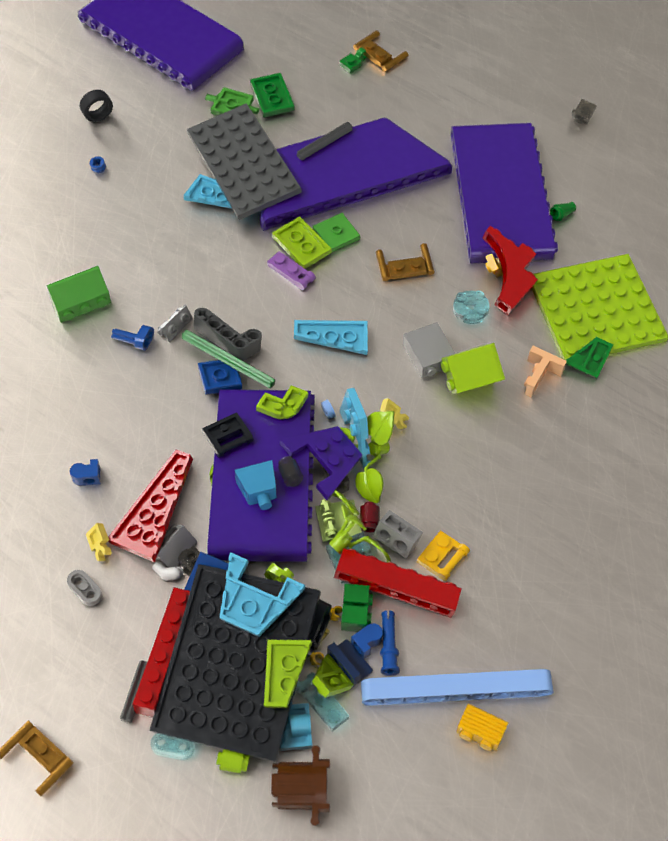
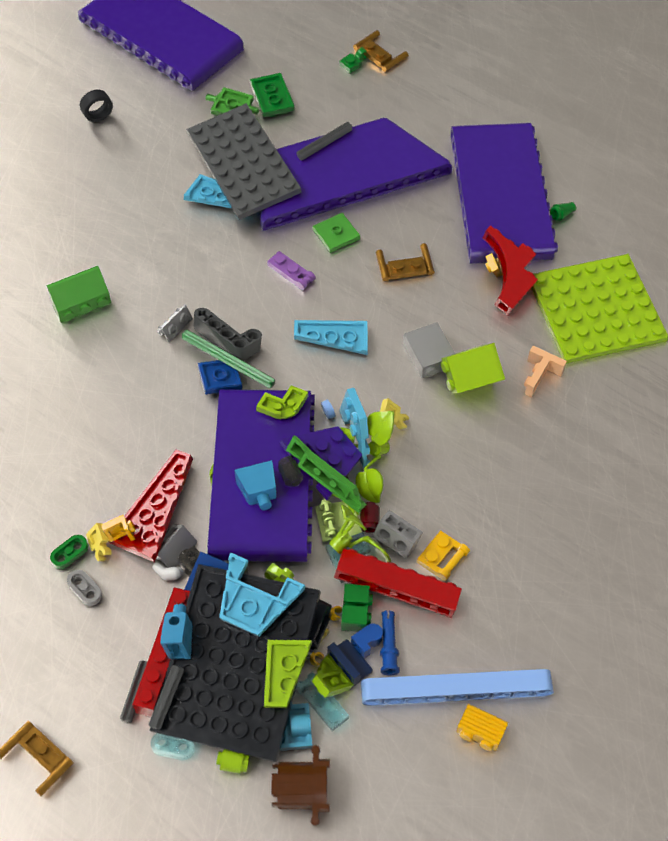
(68, 551): none -> green plate
(86, 474): blue leg -> none
(97, 160): blue bush -> none
(118, 527): none -> yellow bracket
(140, 340): blue piece -> none
(166, 697): none -> dark grey axle
(177, 633): none -> dark azure torso
(225, 429): black plate -> none
(301, 242): lime plate -> none
(326, 474): none -> bright green wedge
(474, 298): clear light blue plate -> none
(583, 111): clear smoke bracket -> none
(591, 357): green wing -> none

